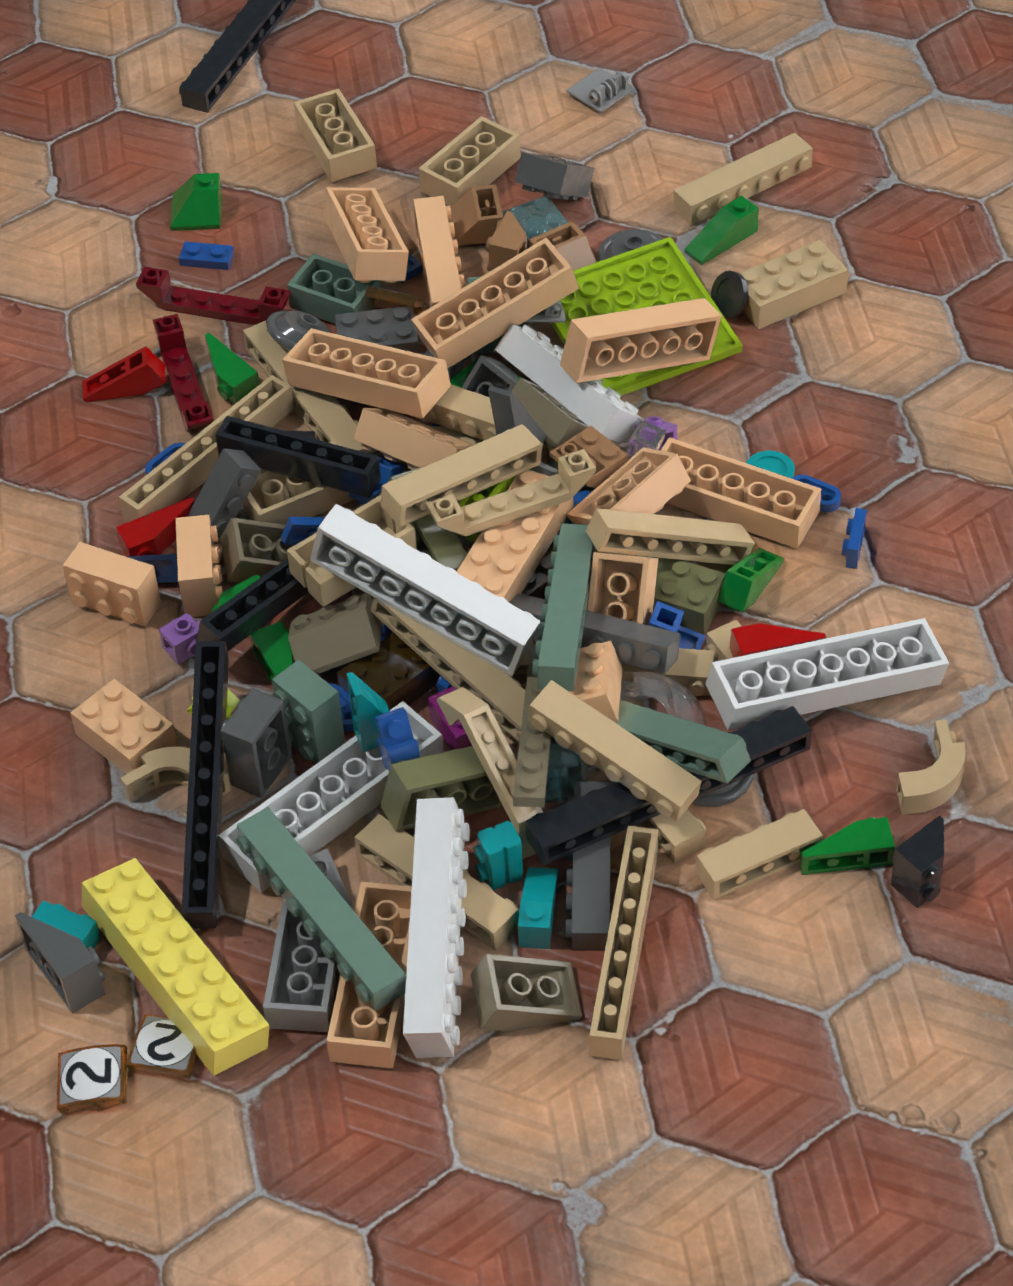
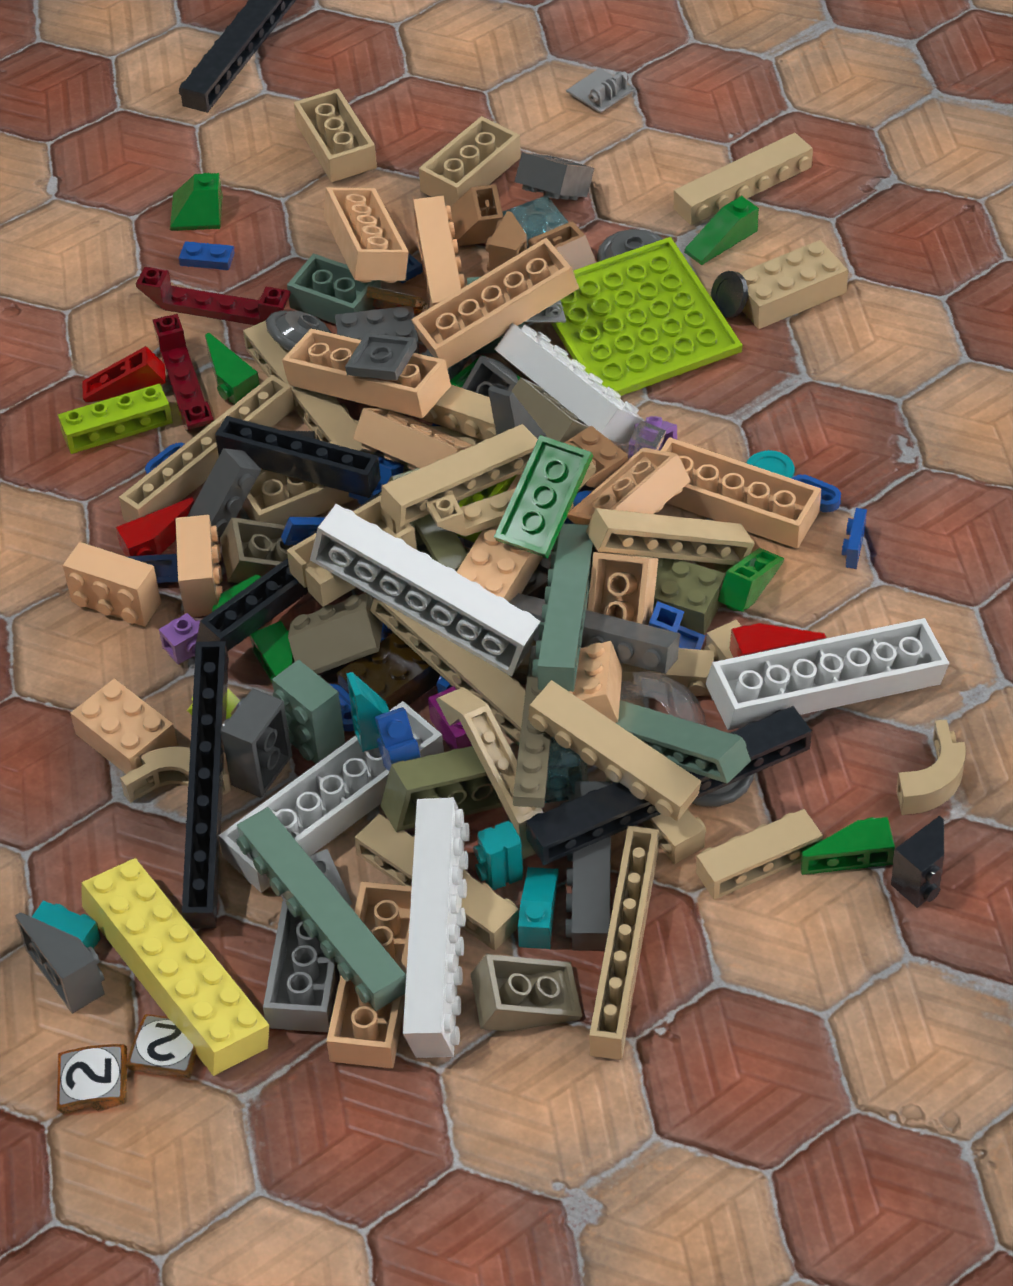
(115, 418): none -> lime brick
(381, 356): none -> dark grey plate
(543, 496): none -> plate
(640, 340): light nougat brick -> none

